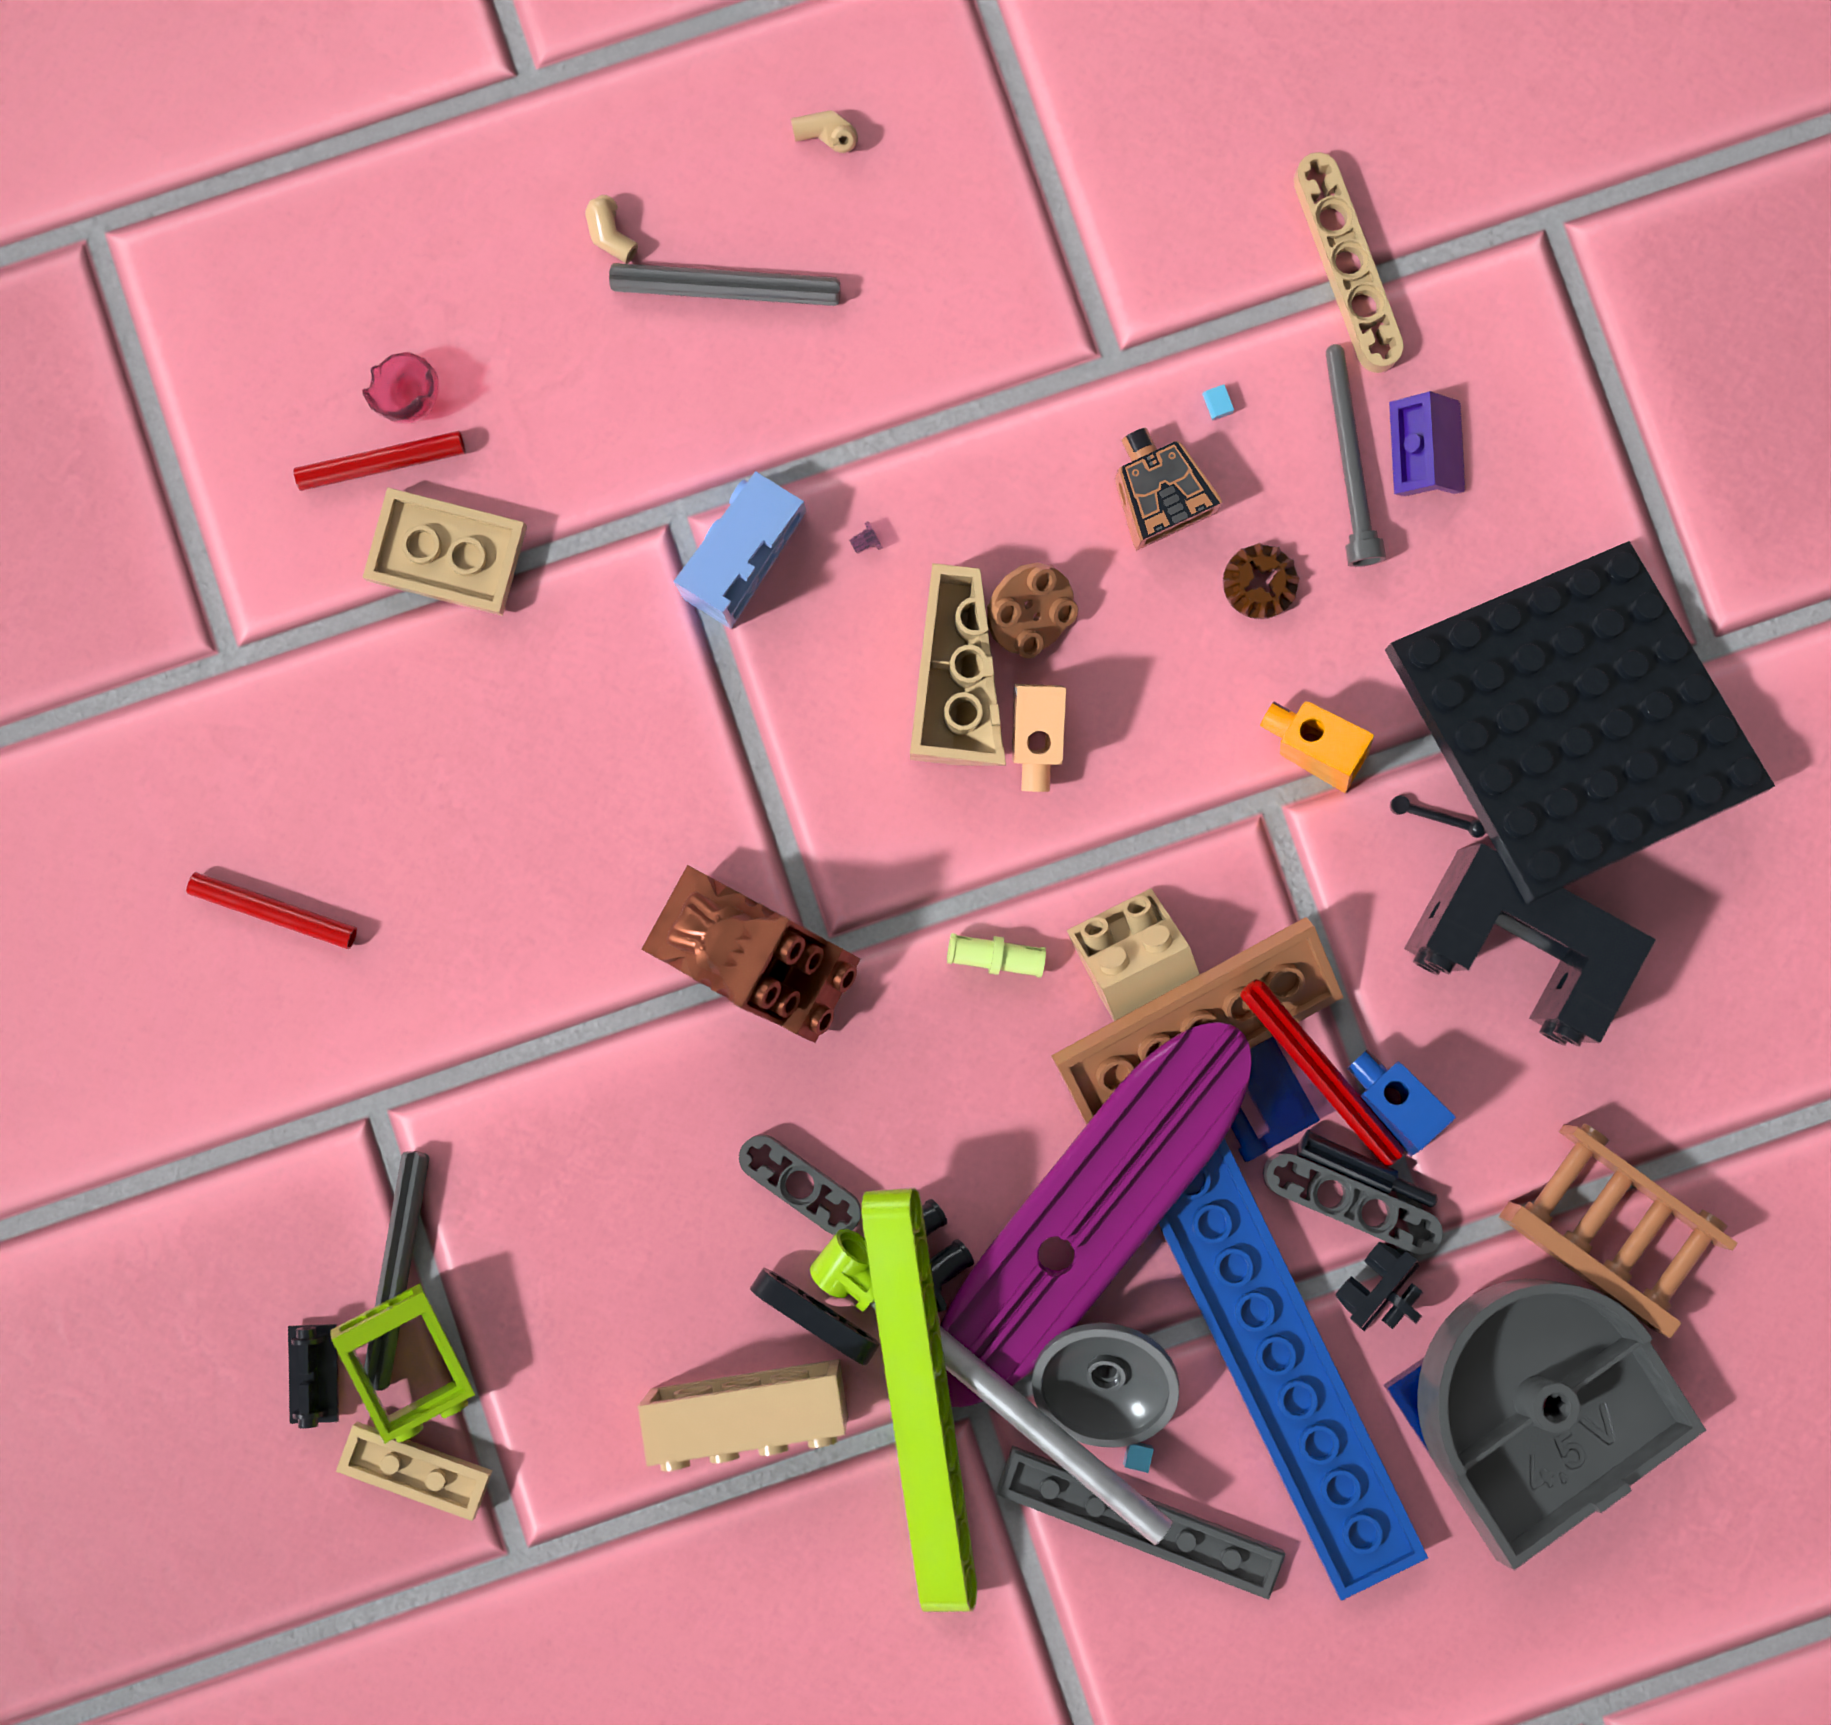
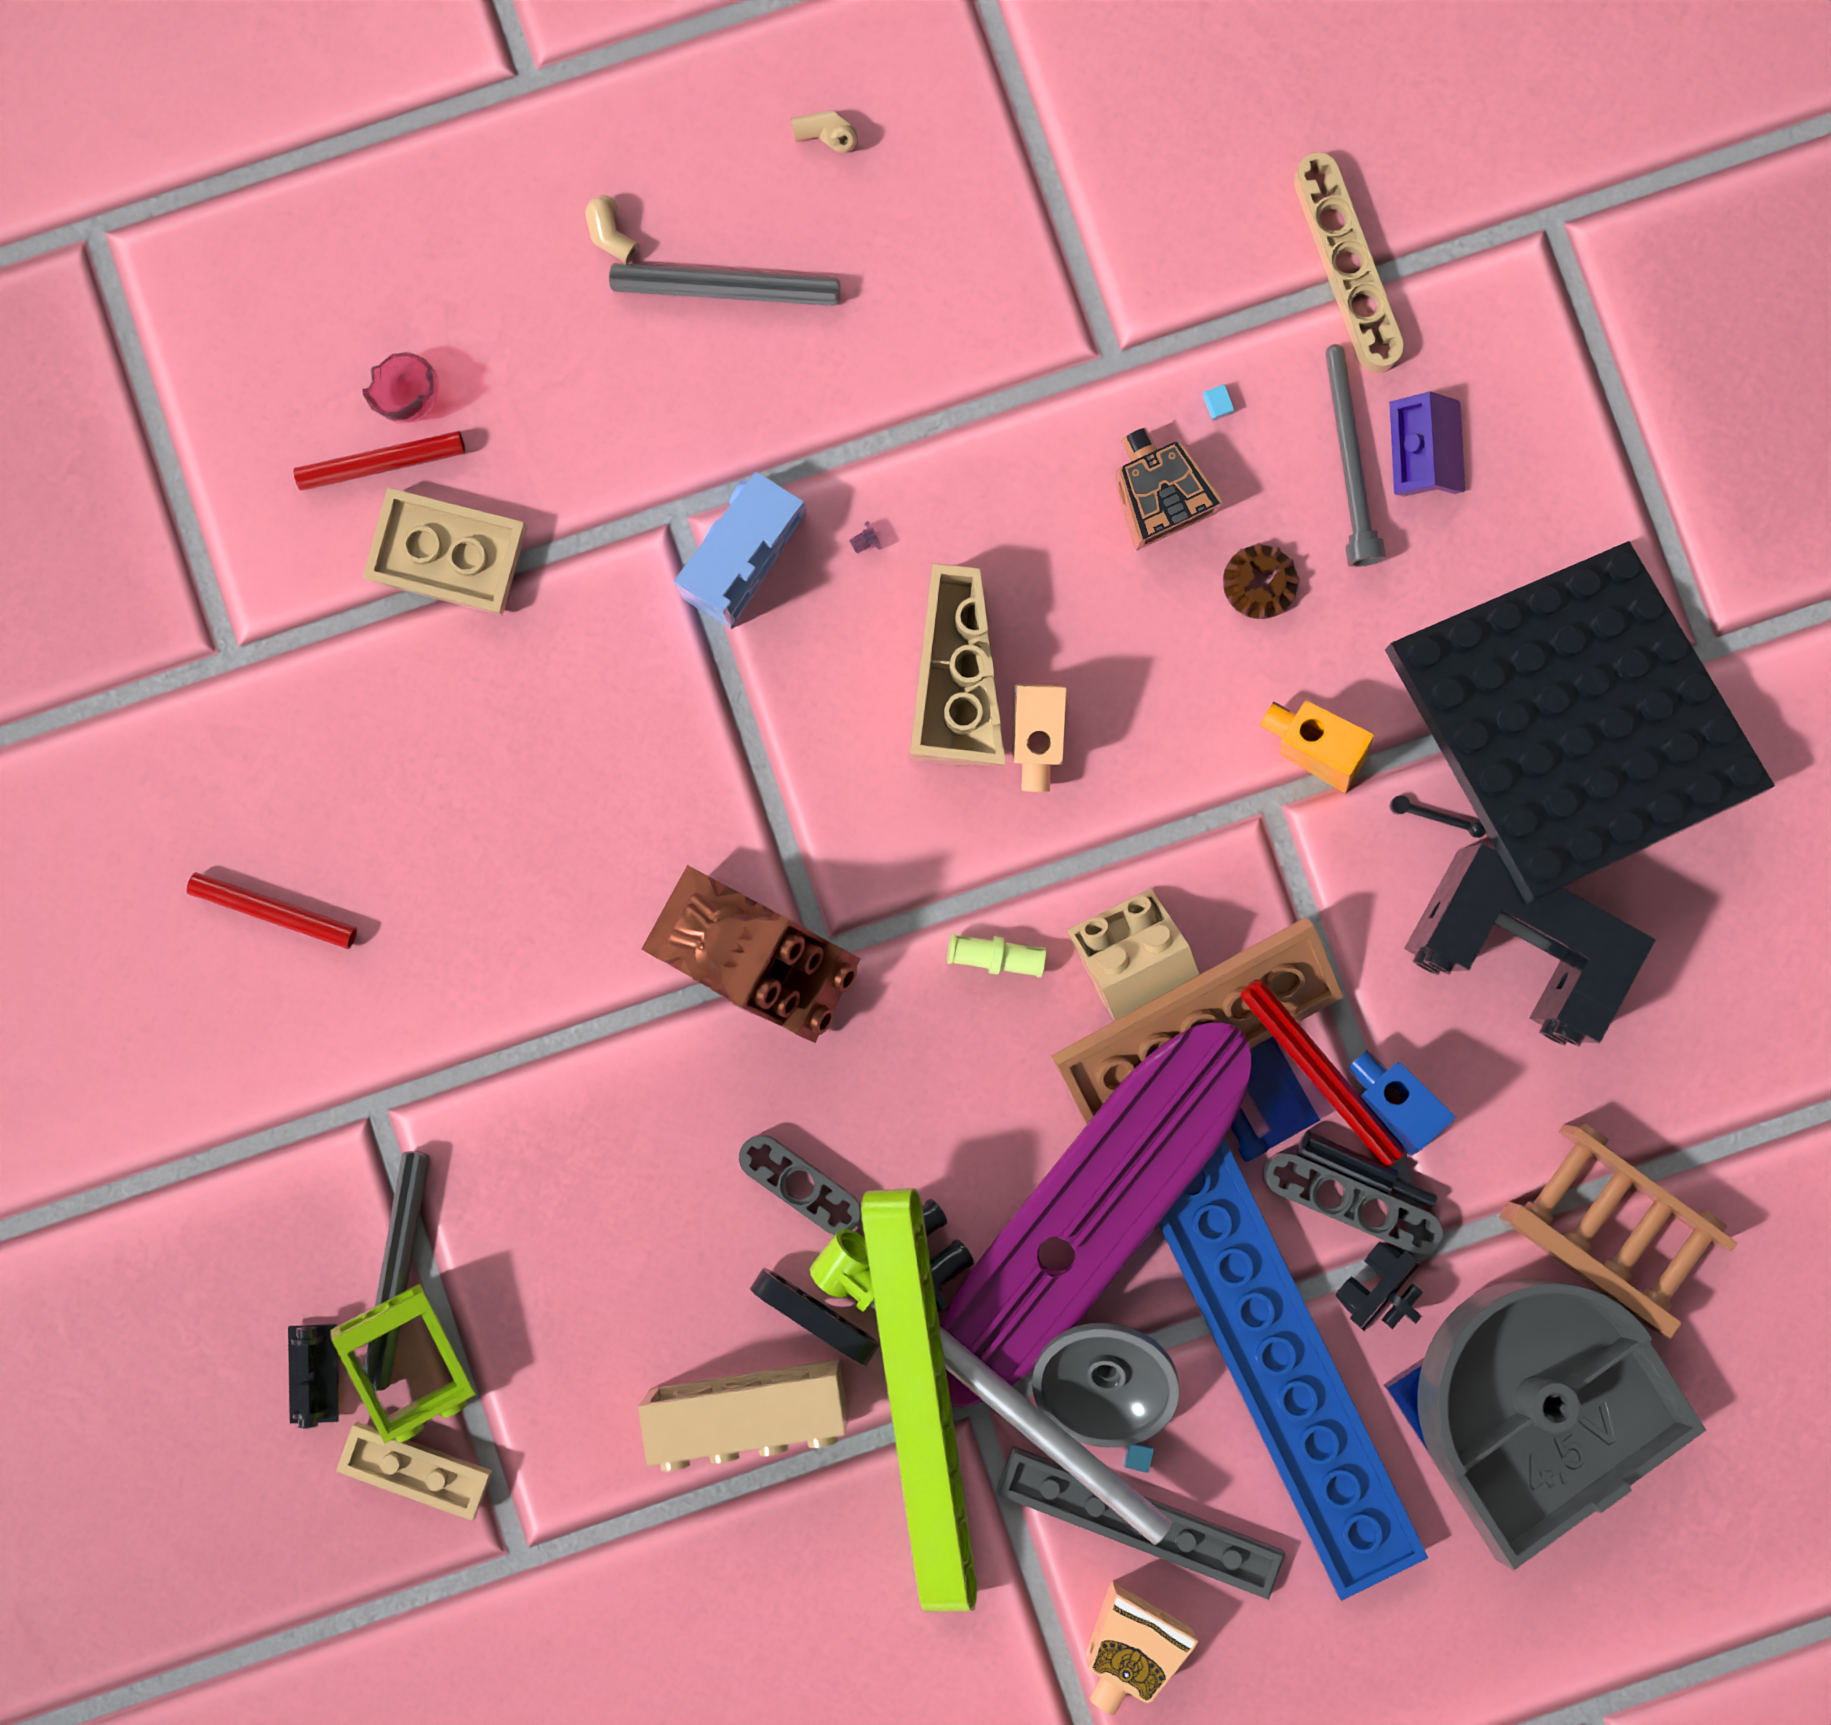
(1047, 595): nougat plate -> none
(1134, 1649): none -> light nougat torso

